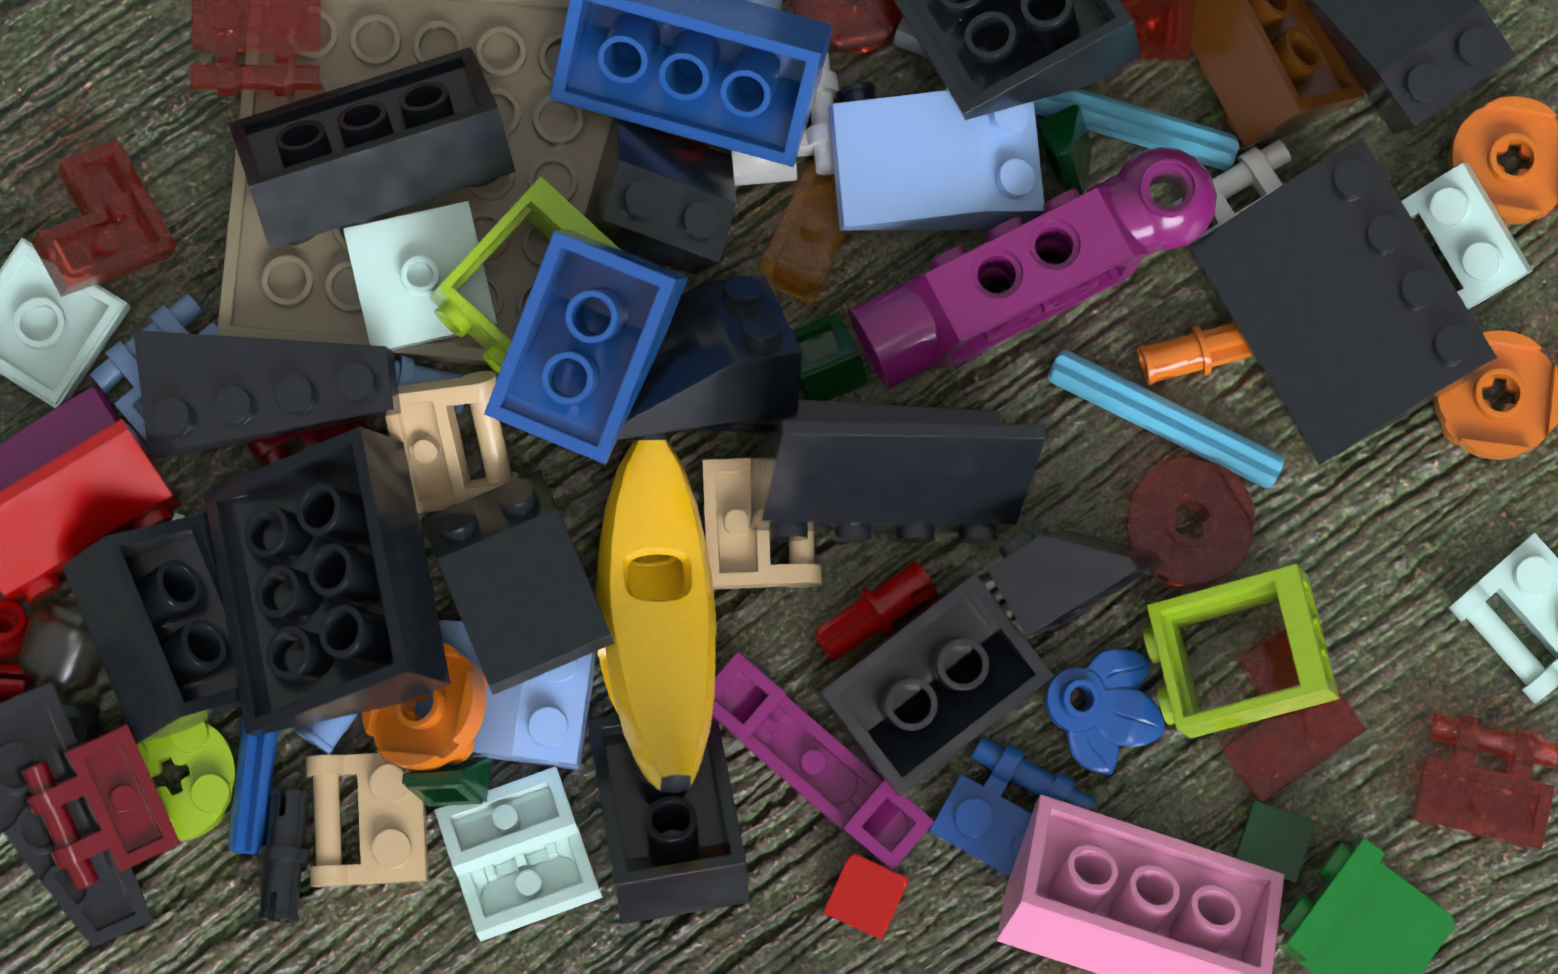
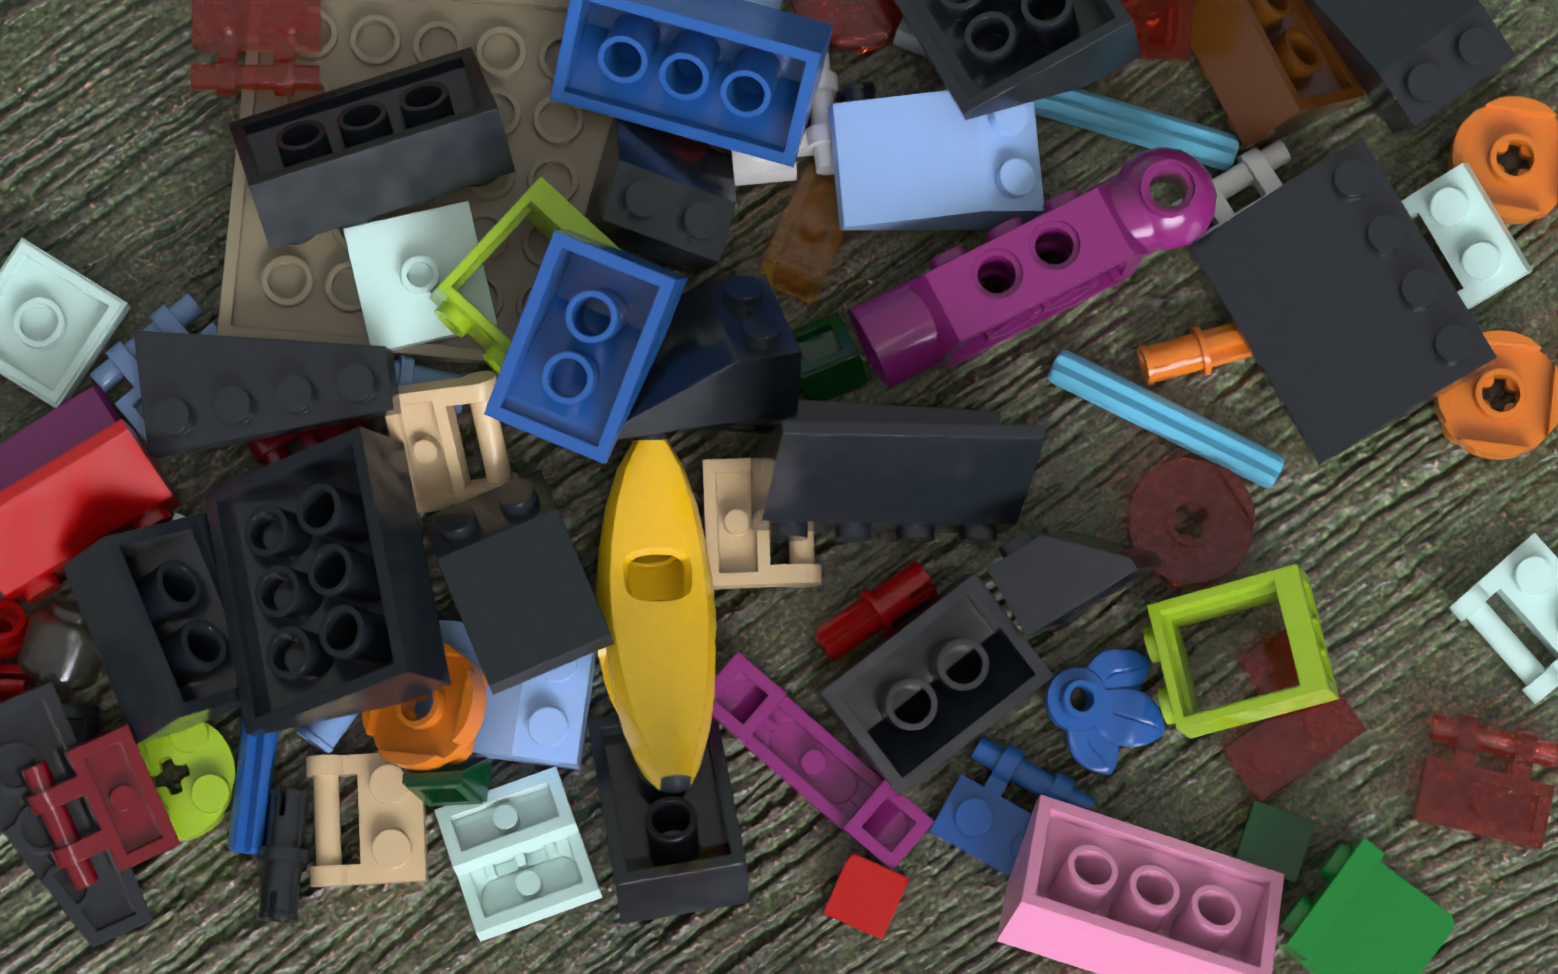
(116, 228): clear red plate -> none
(1066, 147): dark green slope -> none

